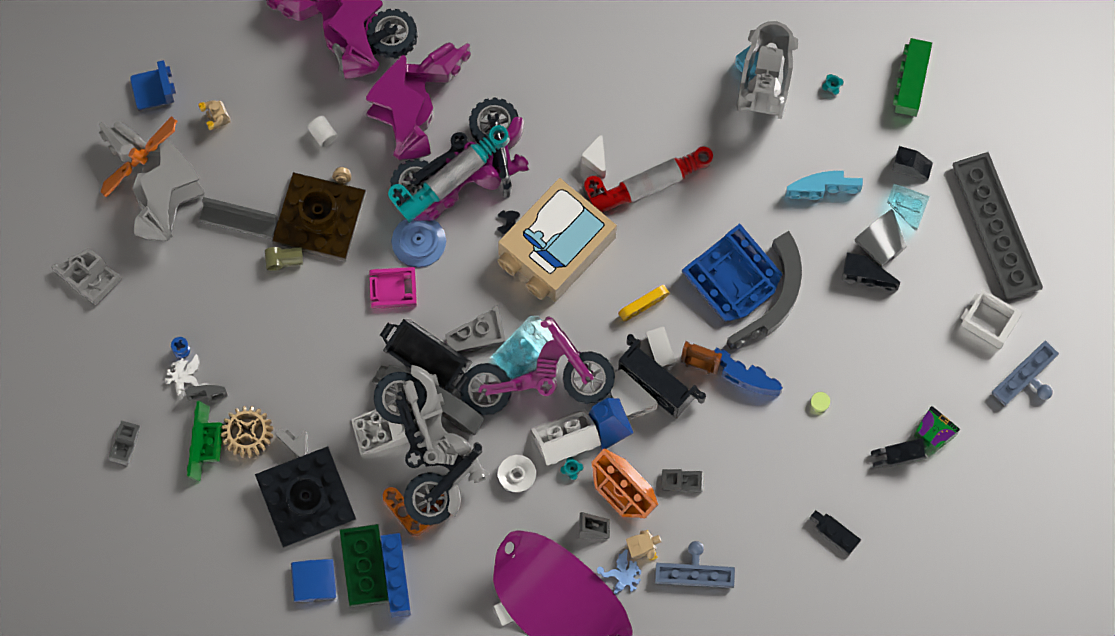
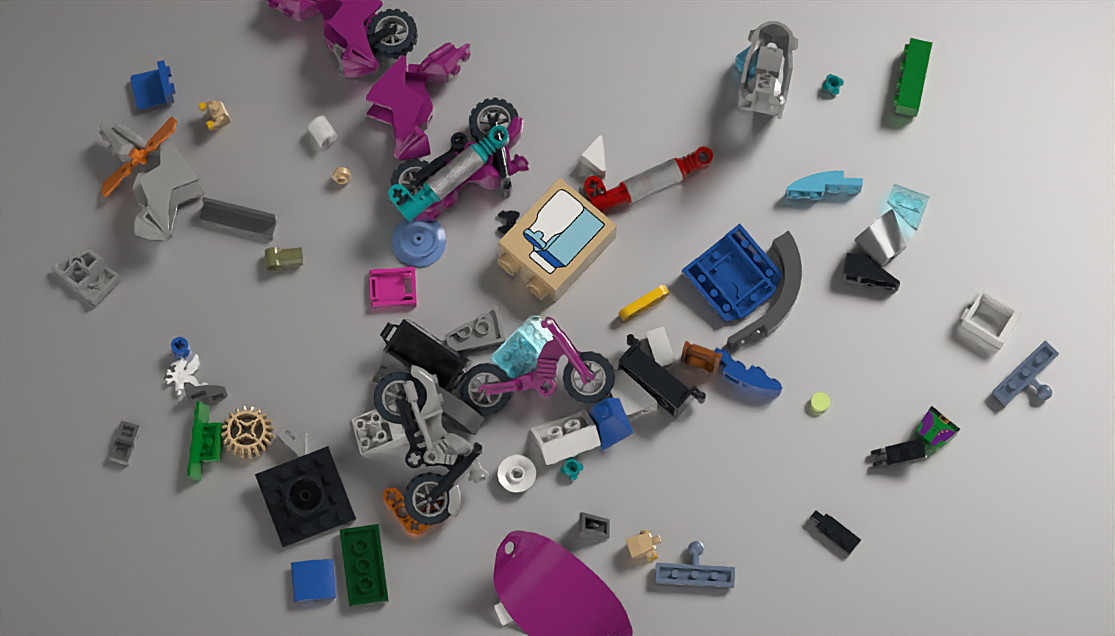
(319, 216): dark brown piece -> none
(395, 575): blue brick -> none
(622, 486): orange wedge -> none
(624, 577): light blue piece -> none
(682, 480): dark grey slope -> none
(912, 163): black slope -> none
(997, 226): dark grey plate -> none

